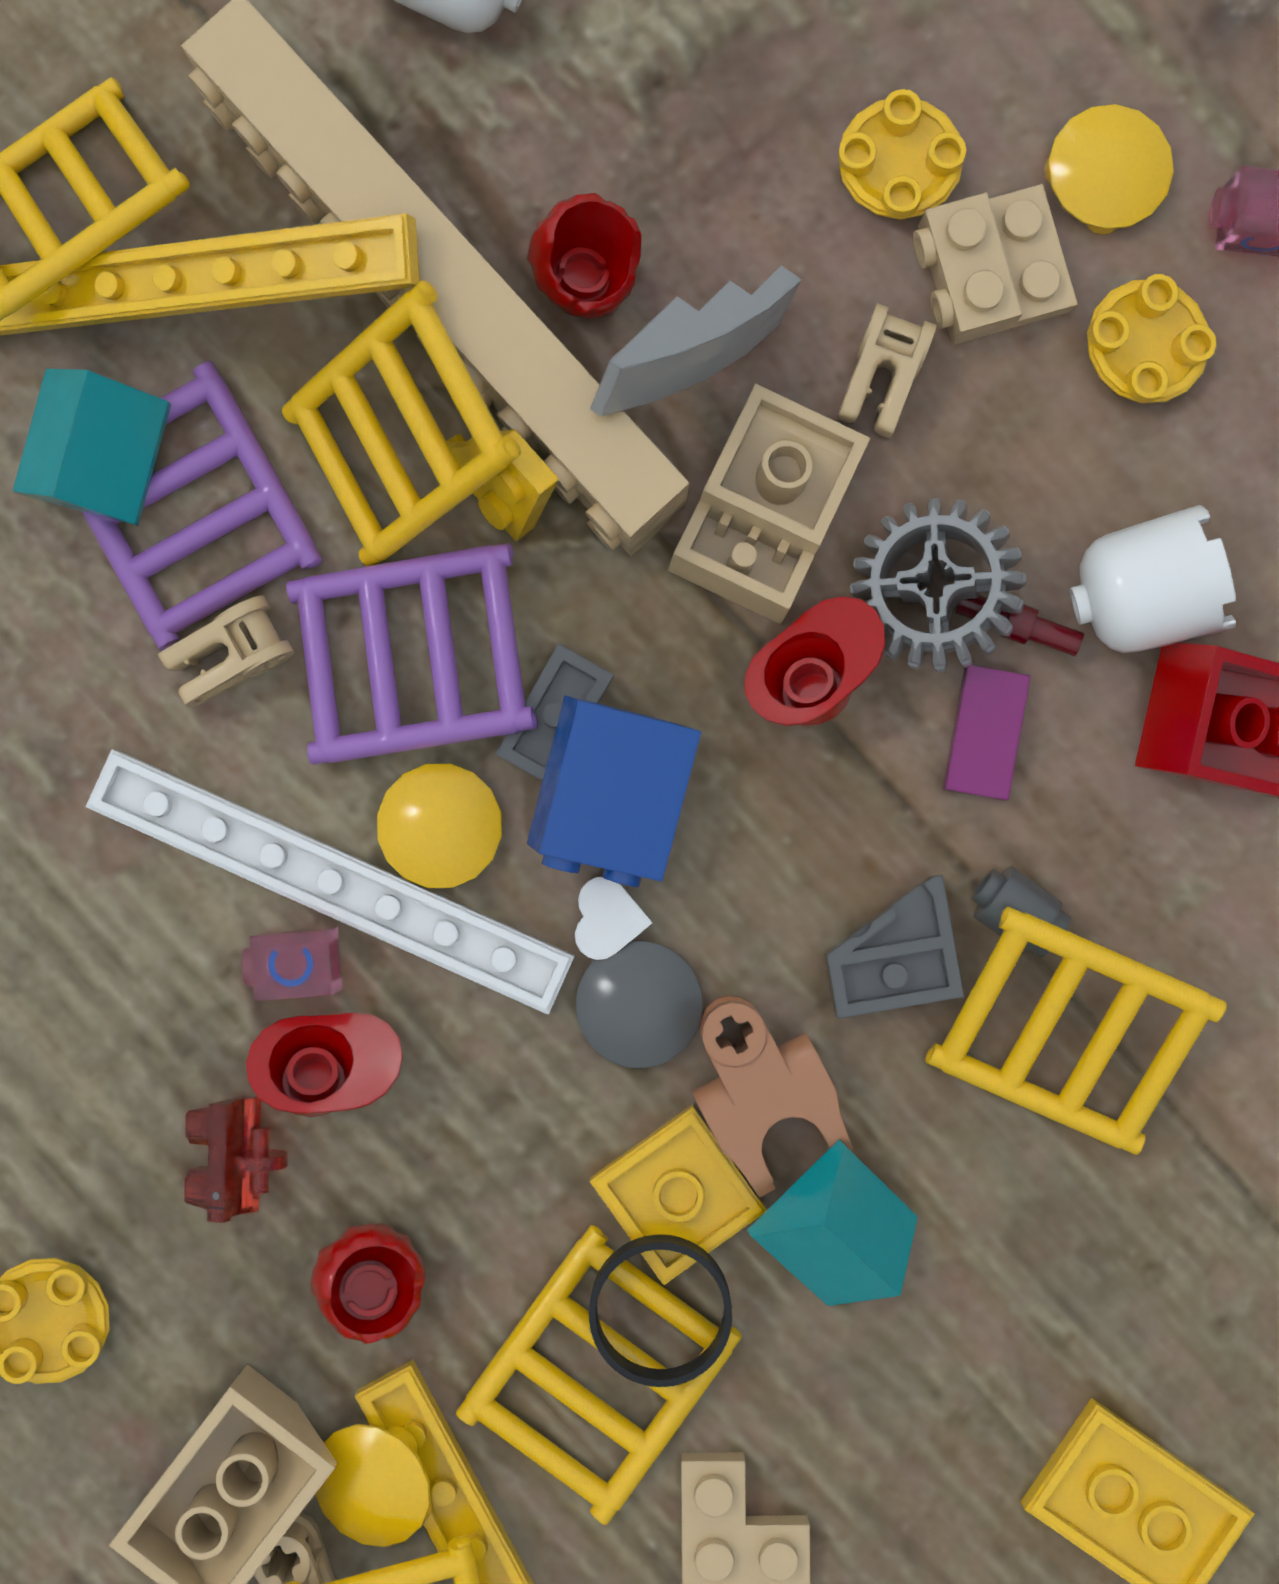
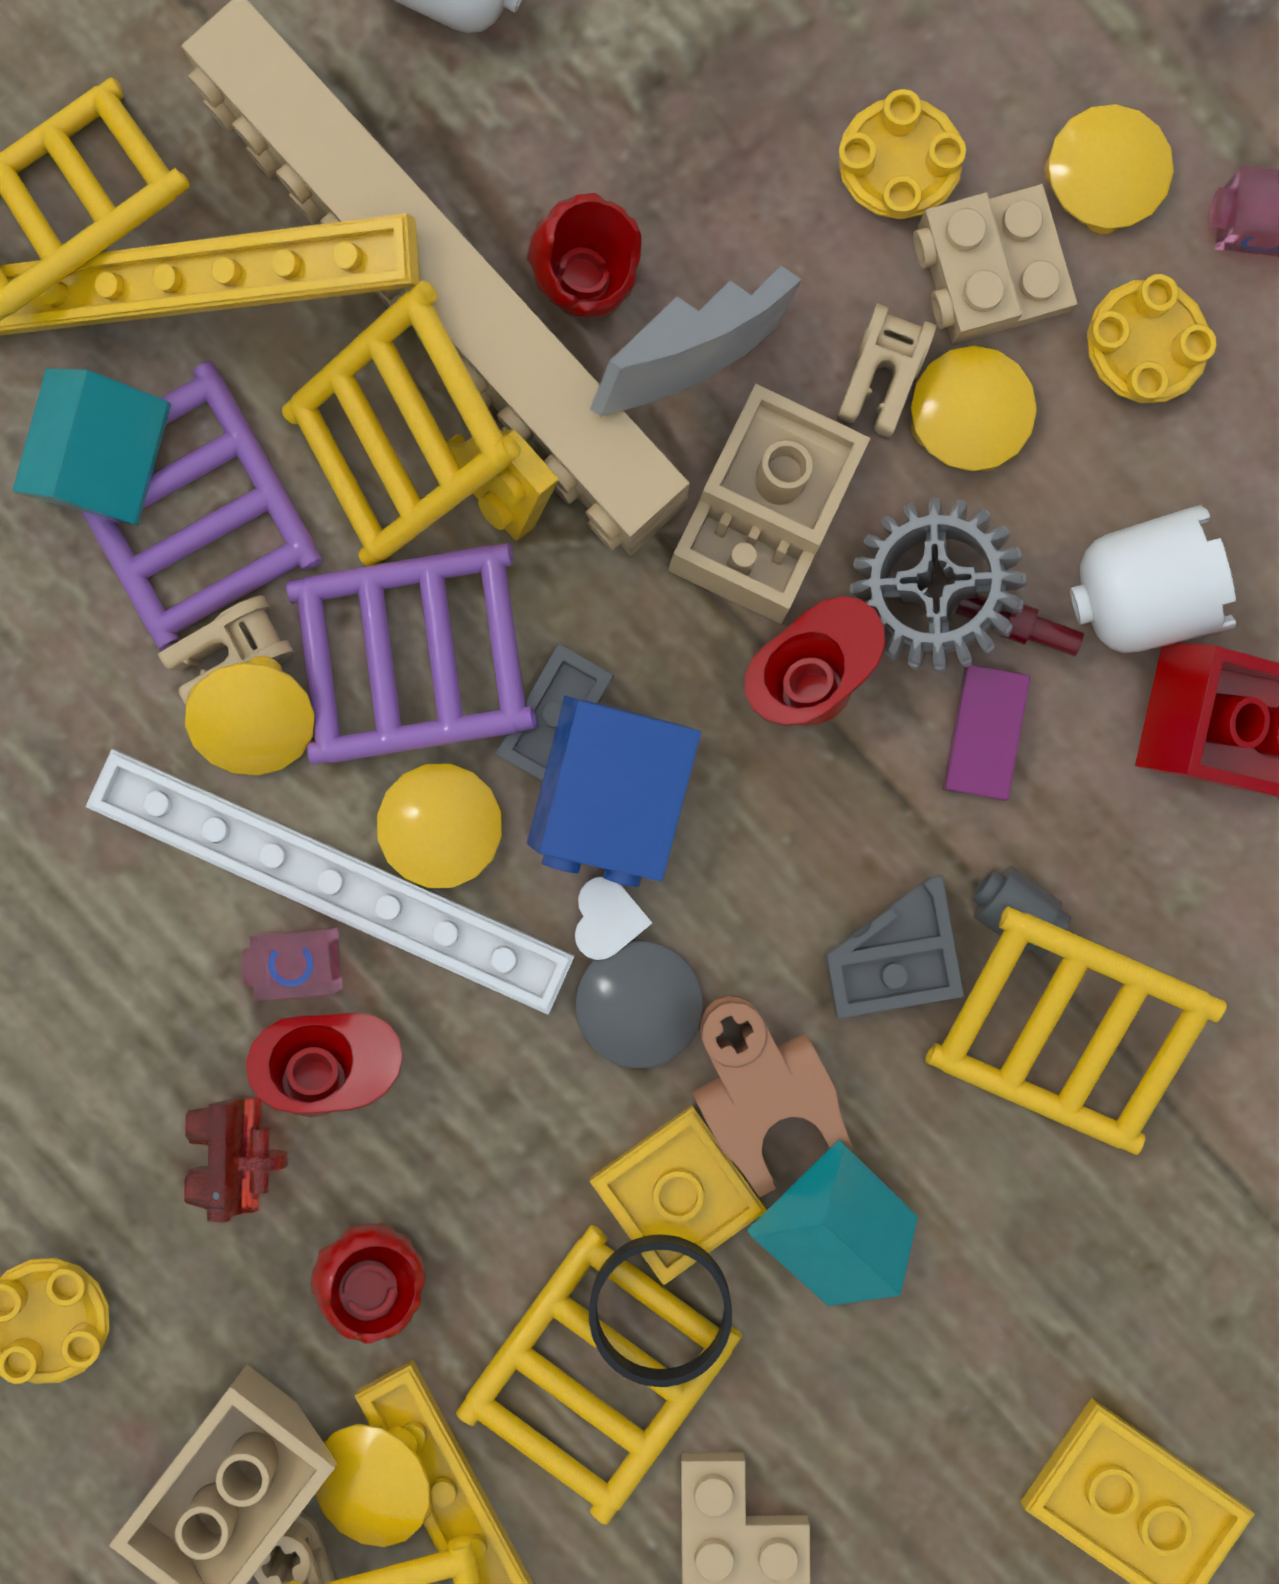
(249, 717): none -> yellow dish
(973, 408): none -> yellow dish

